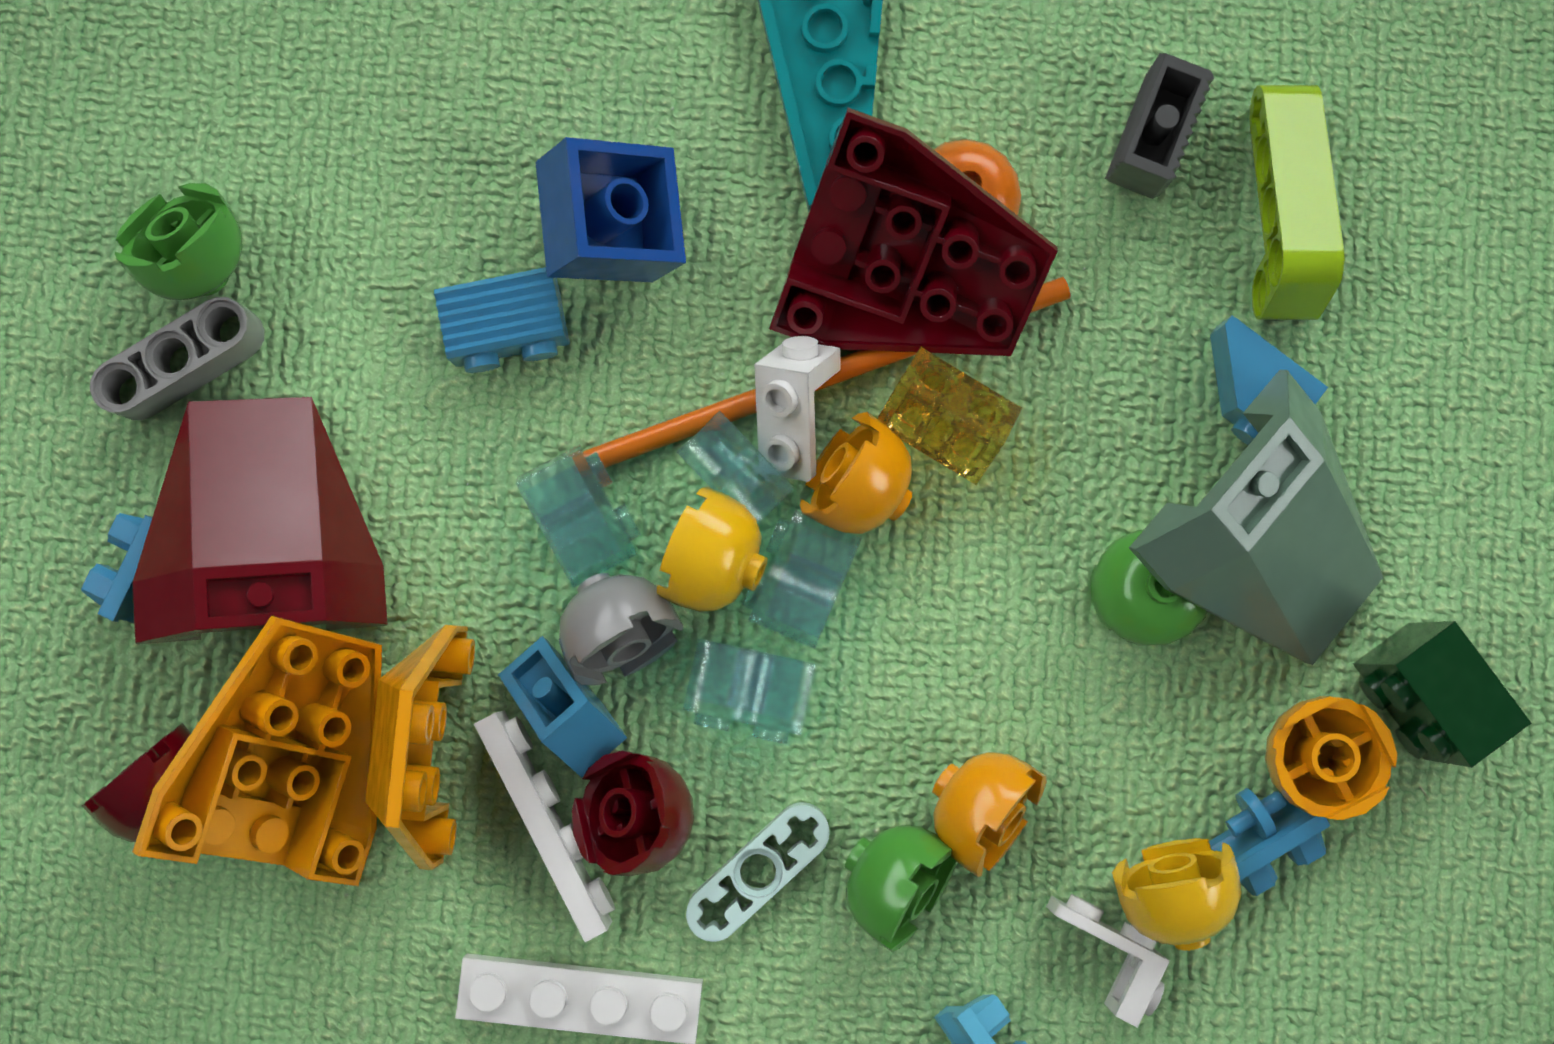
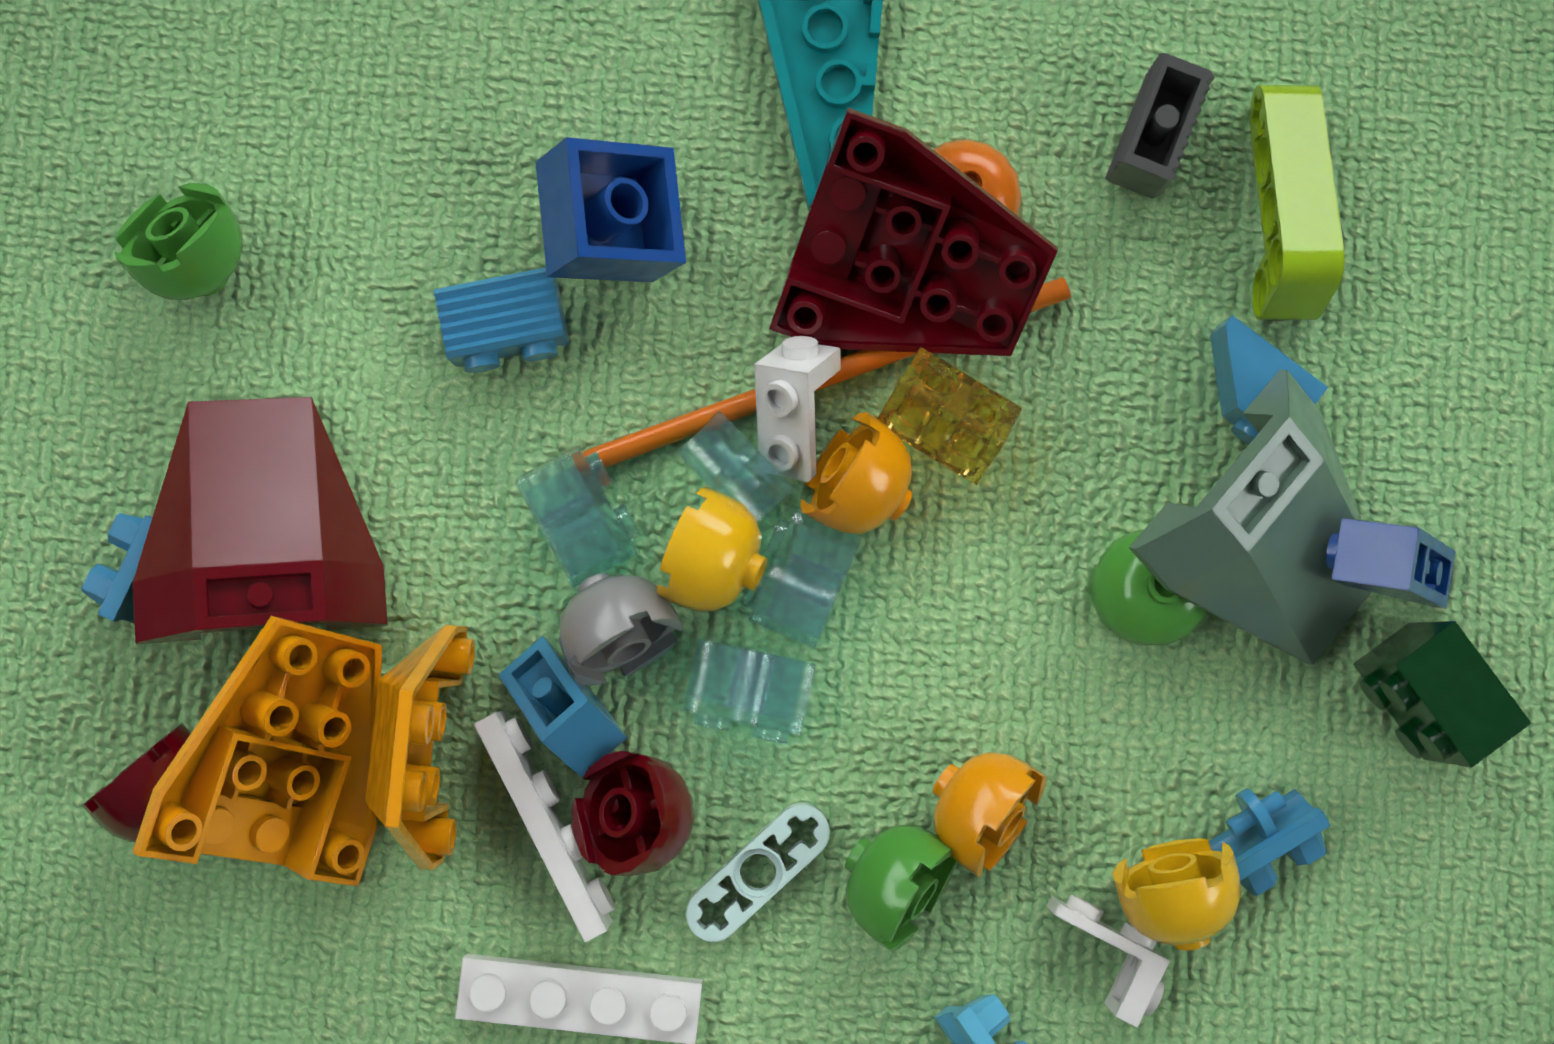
(151, 358): light grey beam -> none
(1331, 757): light orange cylinder -> none
(1391, 561): none -> slope

